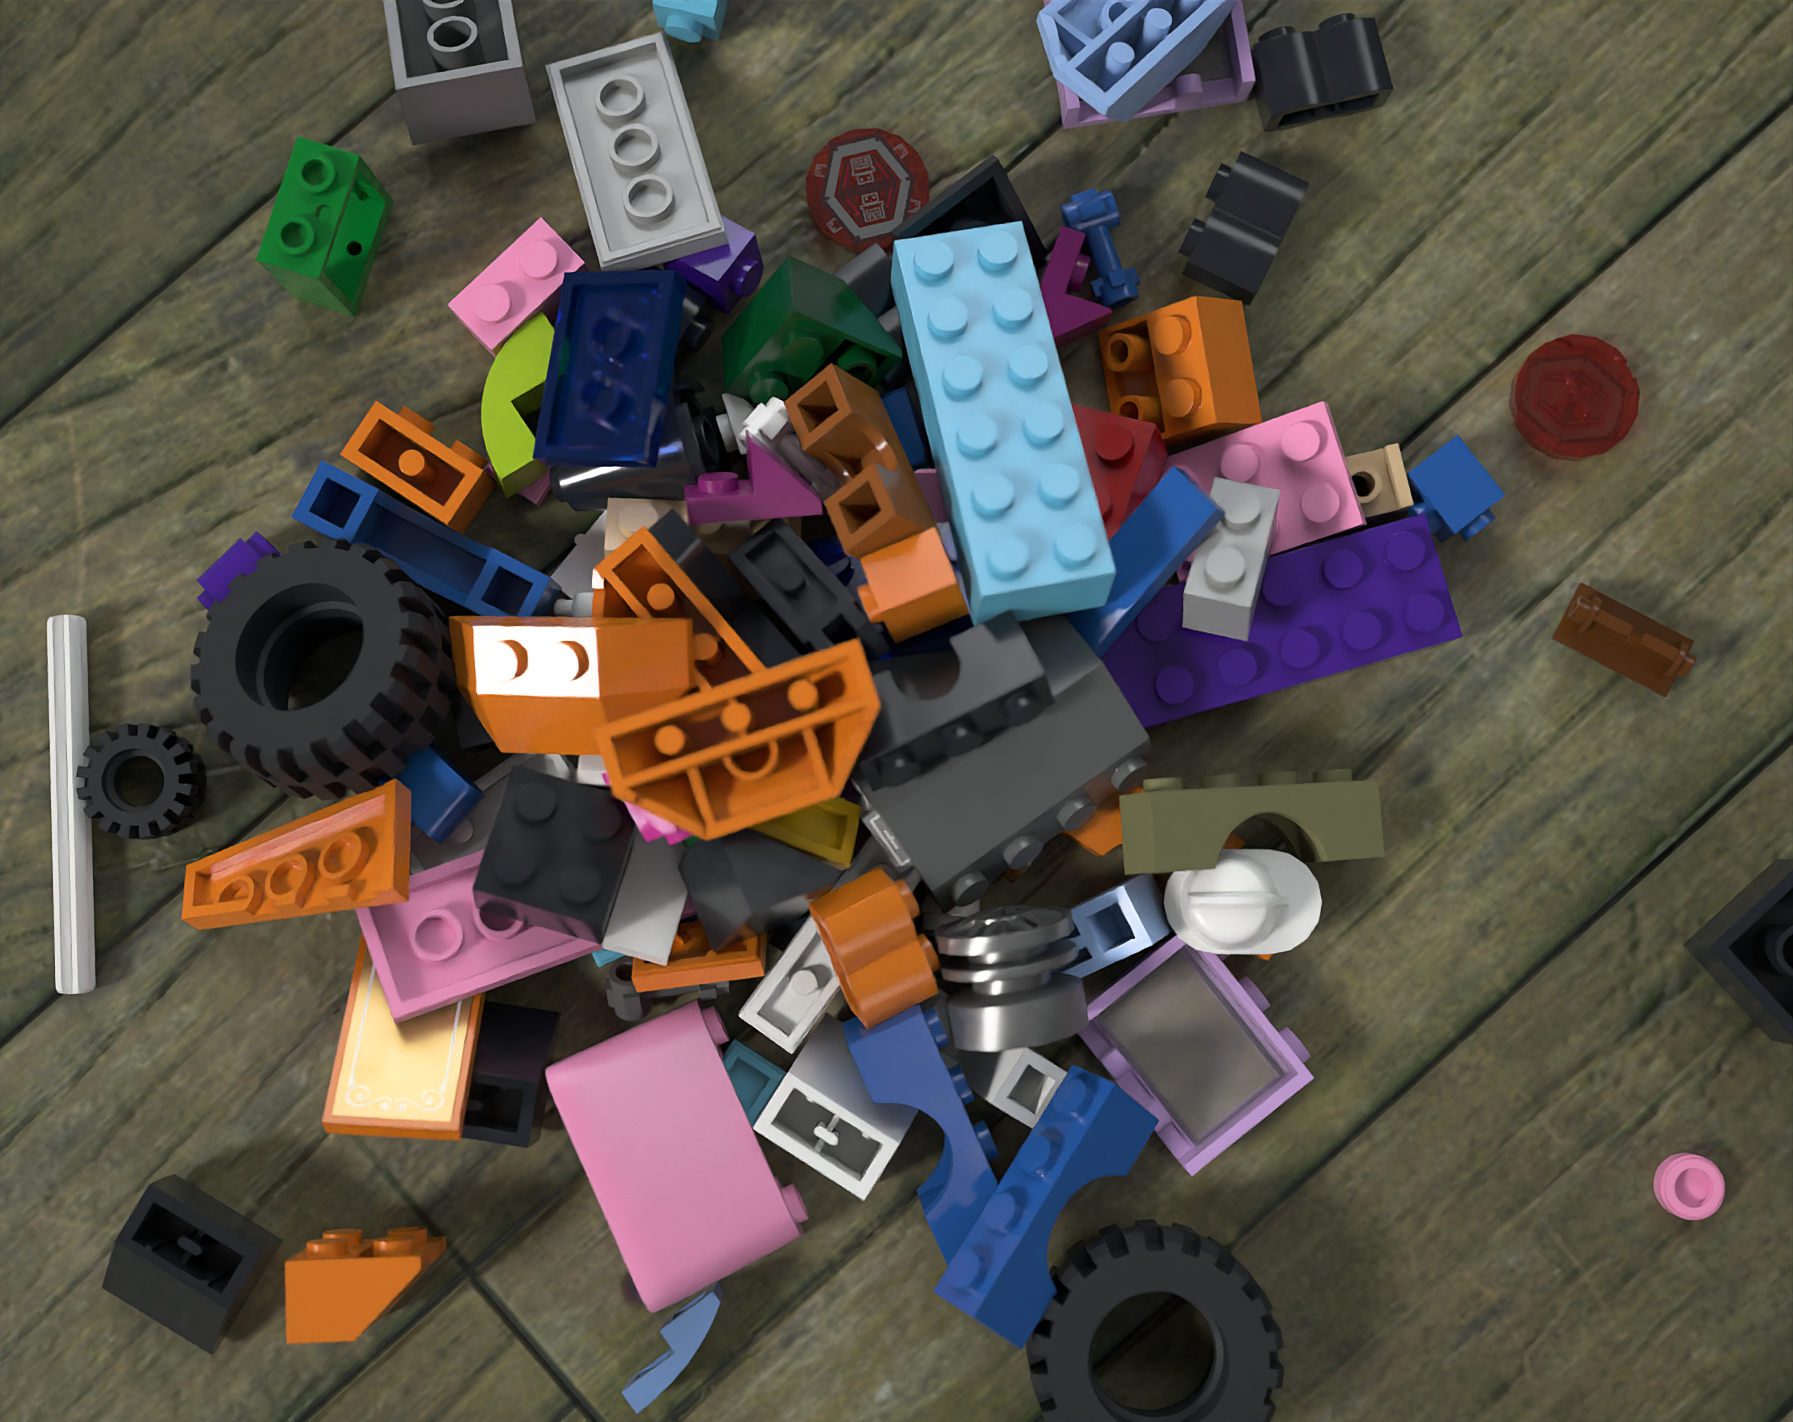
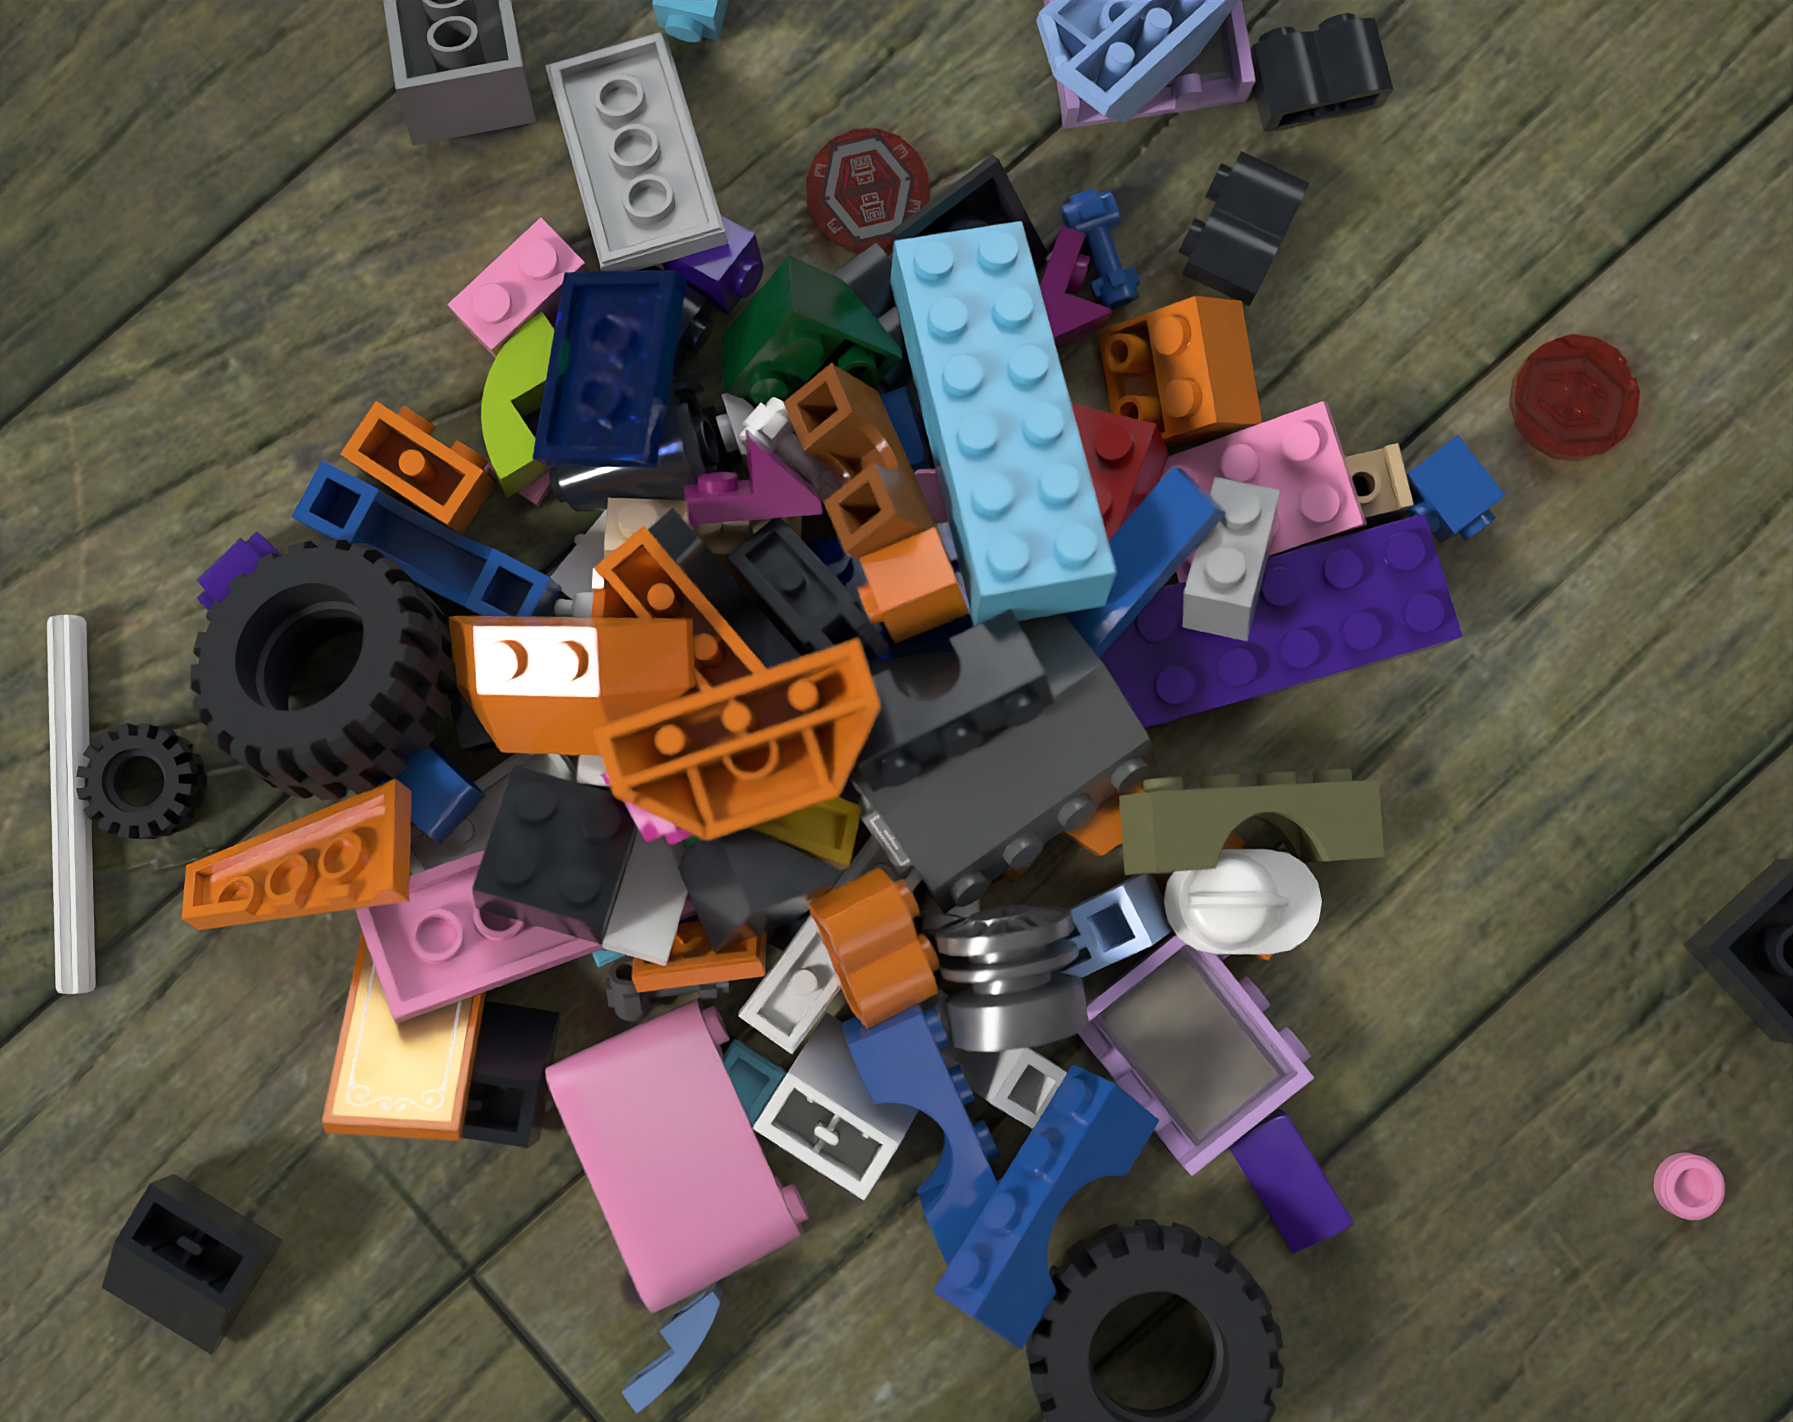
(319, 212): green window -> none
(352, 1282): orange slope -> none
(1290, 1182): none -> dark purple slope
(1624, 640): reddish brown hinge -> none

